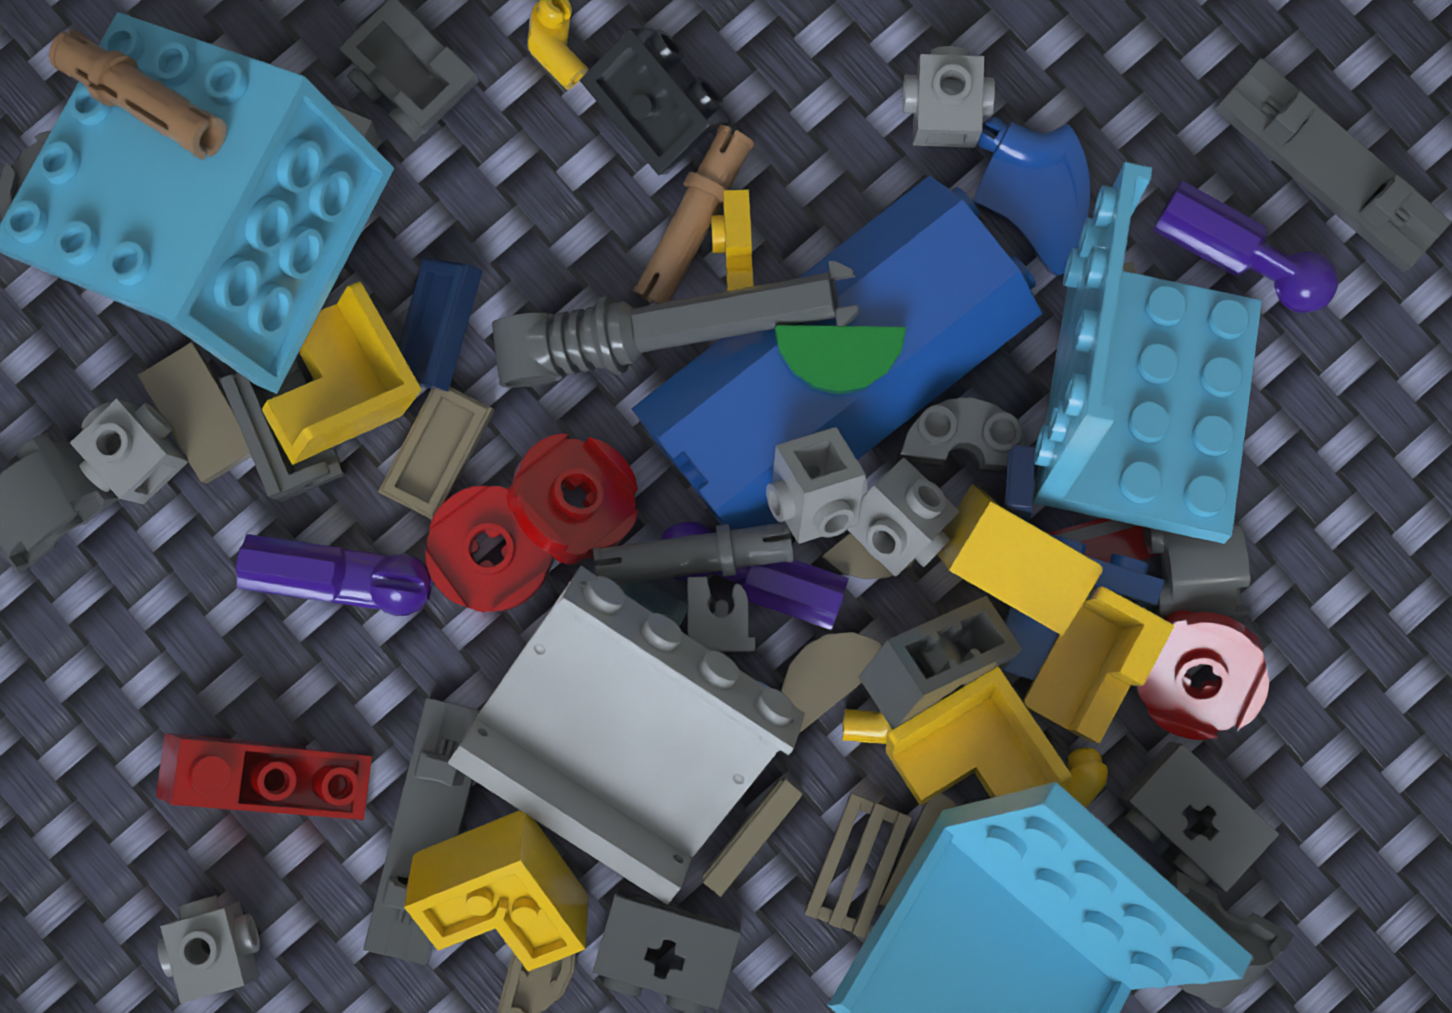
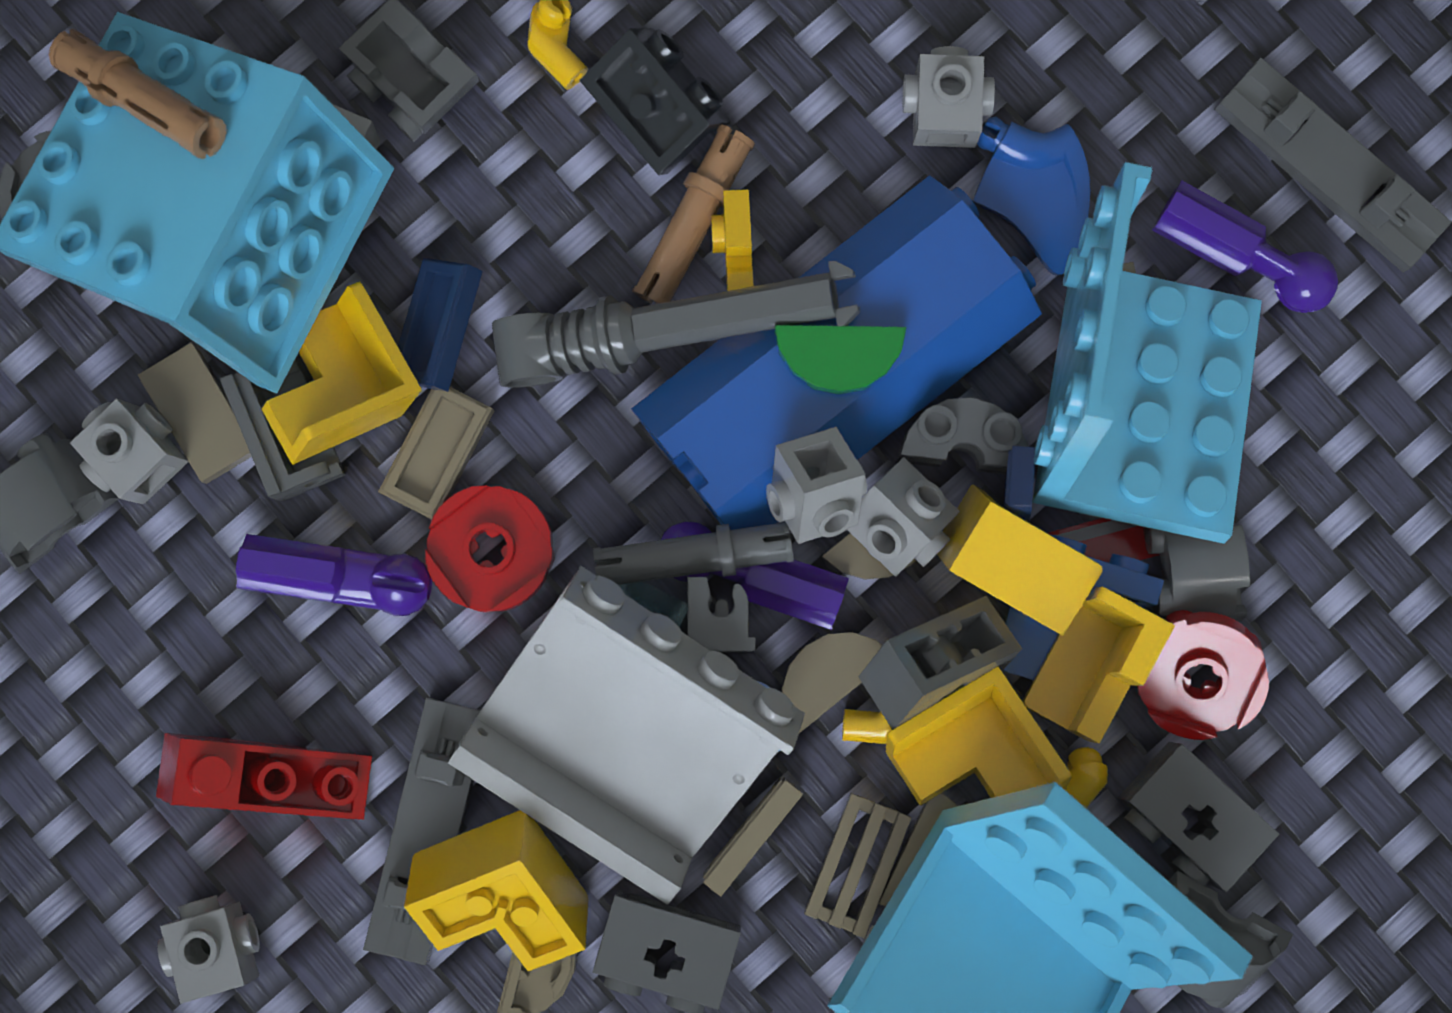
(552, 522): red plate -> none

